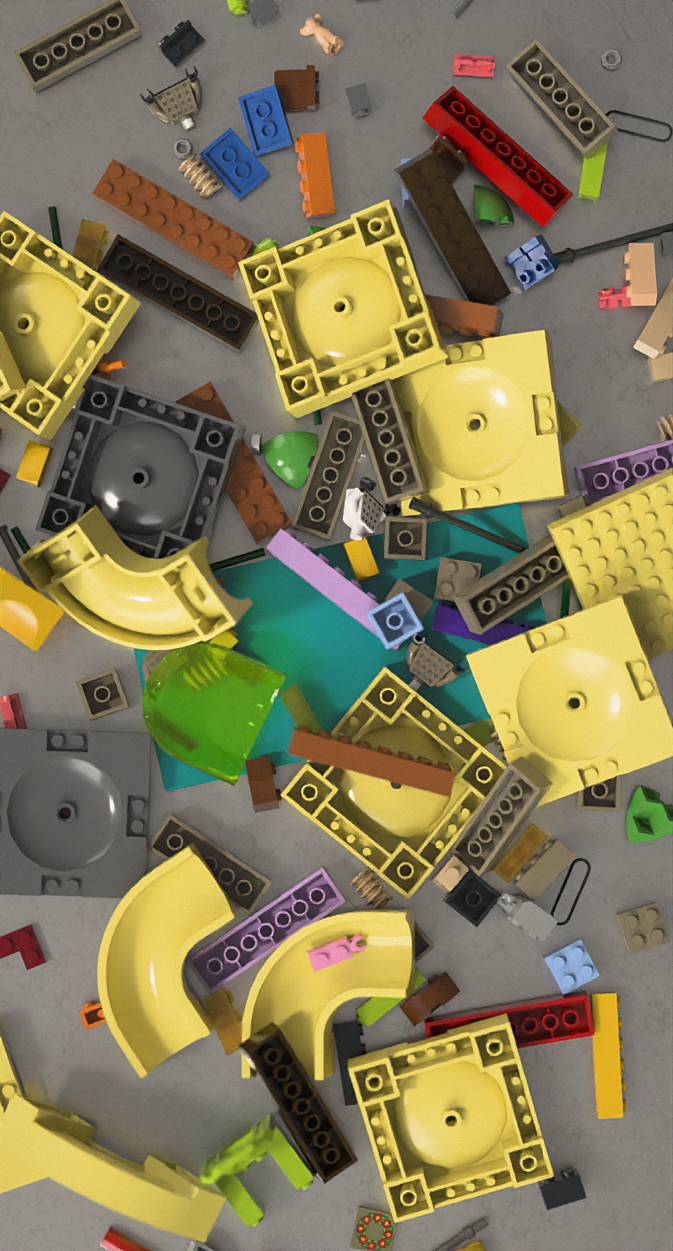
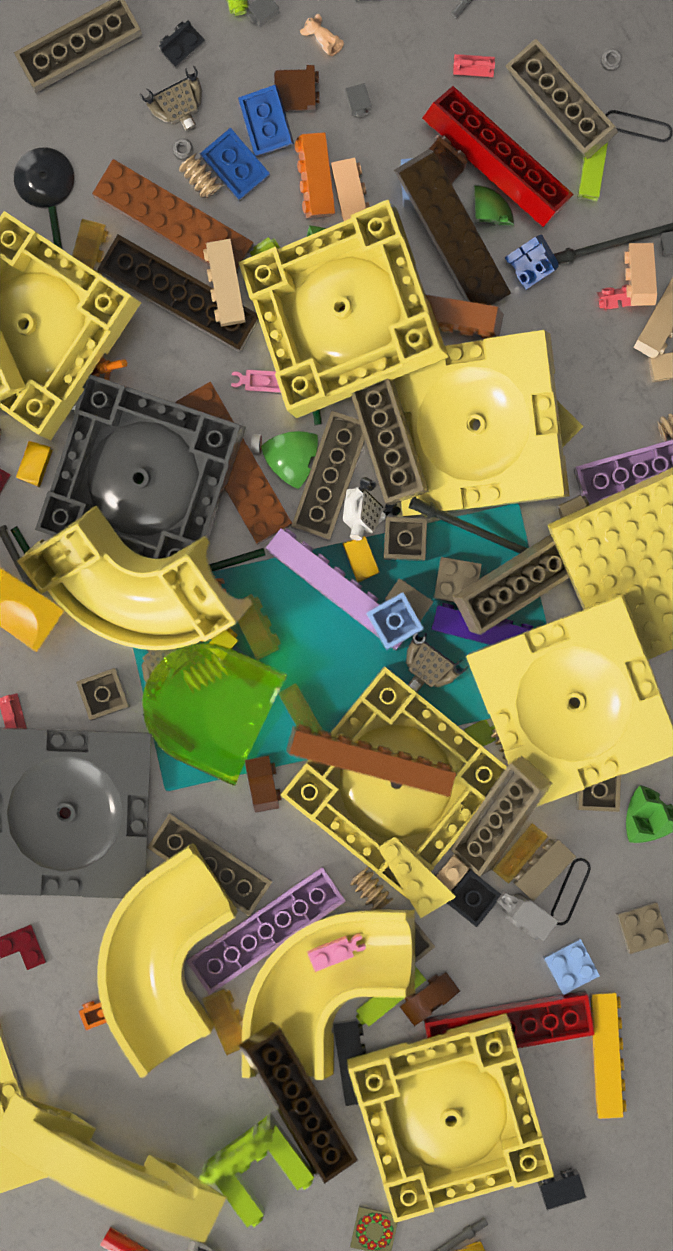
(54, 187): none -> black dish
(225, 282): none -> tan brick
(257, 381): none -> bright pink plate
(257, 630): none -> clear yellow brick
(348, 187): none -> light nougat brick
(419, 884): none -> light yellow wing
(565, 598): dark green bar -> none

